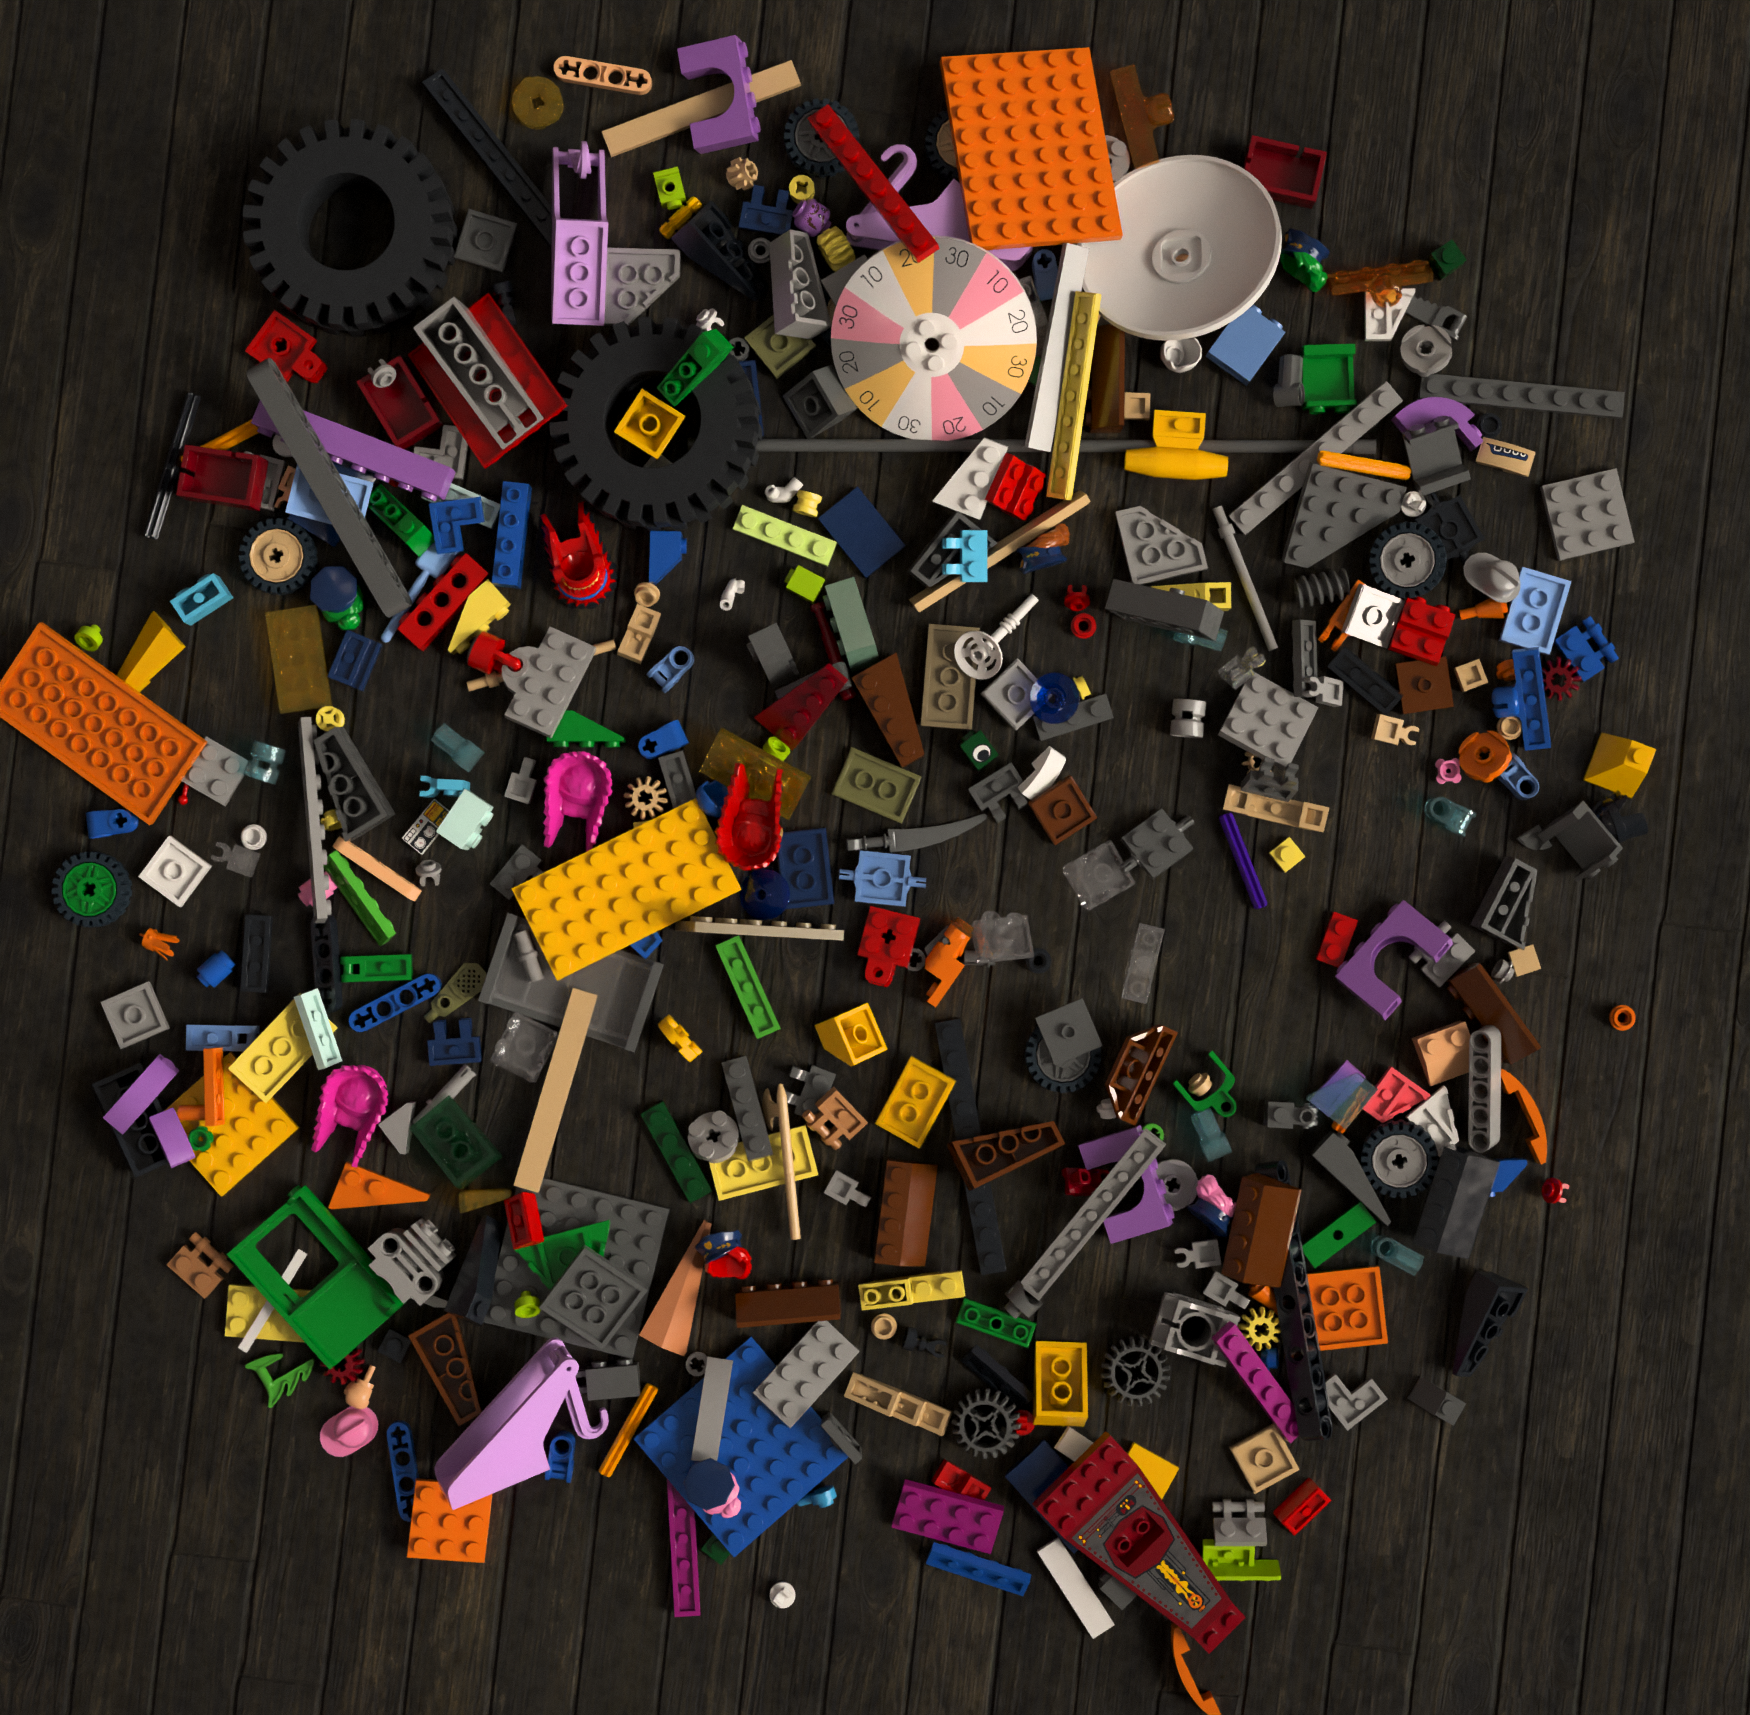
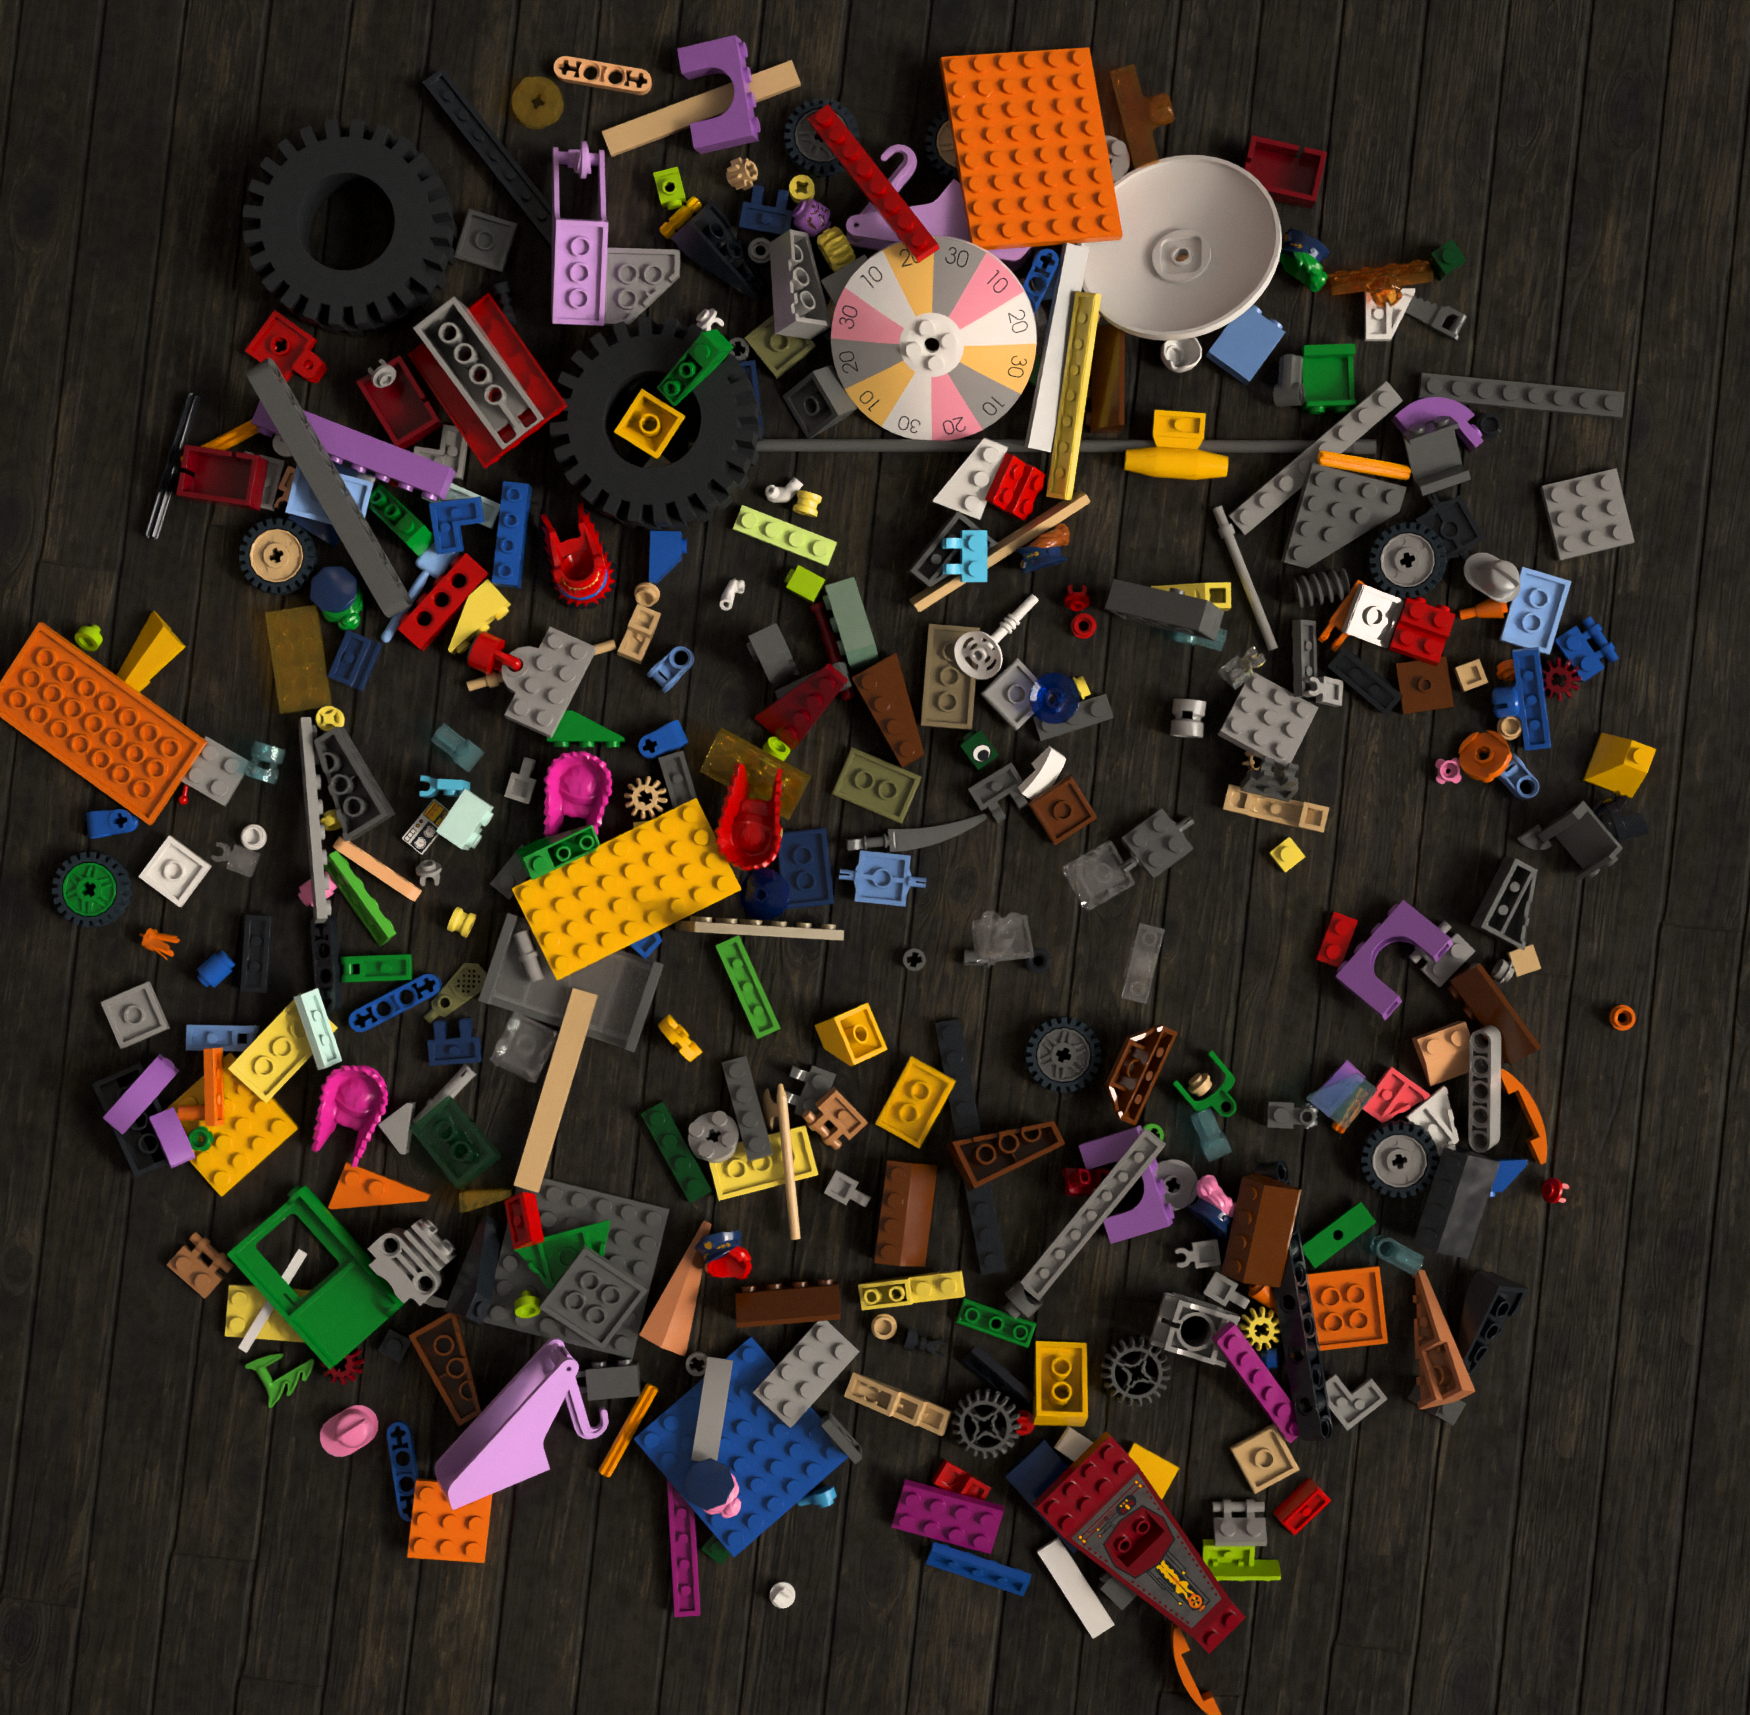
(201, 598): medium azure brick -> none
(359, 1393): light nougat piece -> none
(461, 922): none -> light yellow wheel
(557, 850): none -> green slope
(559, 1460): blue piece -> none
(711, 798): blue hair -> none
(861, 532): dark blue tile -> none
(887, 956): red plate -> none
(943, 955): orange plate -> none
(1036, 297): none -> blue beam
(1068, 1031): dark grey plate -> none
(1106, 1109): white plate -> none
(1136, 406): tan plate -> none
(1156, 548): light grey plate -> none
(1243, 860): dark purple axle -> none
(1343, 1165): dark grey slope -> none
(1390, 730): tan plate -> none
(1413, 504): white plate -> none
(1426, 363): light grey plate -> none
(1441, 1368): none -> nougat wedge
(1454, 816): clear light blue piece -> none
(1505, 457): tan slope -> none

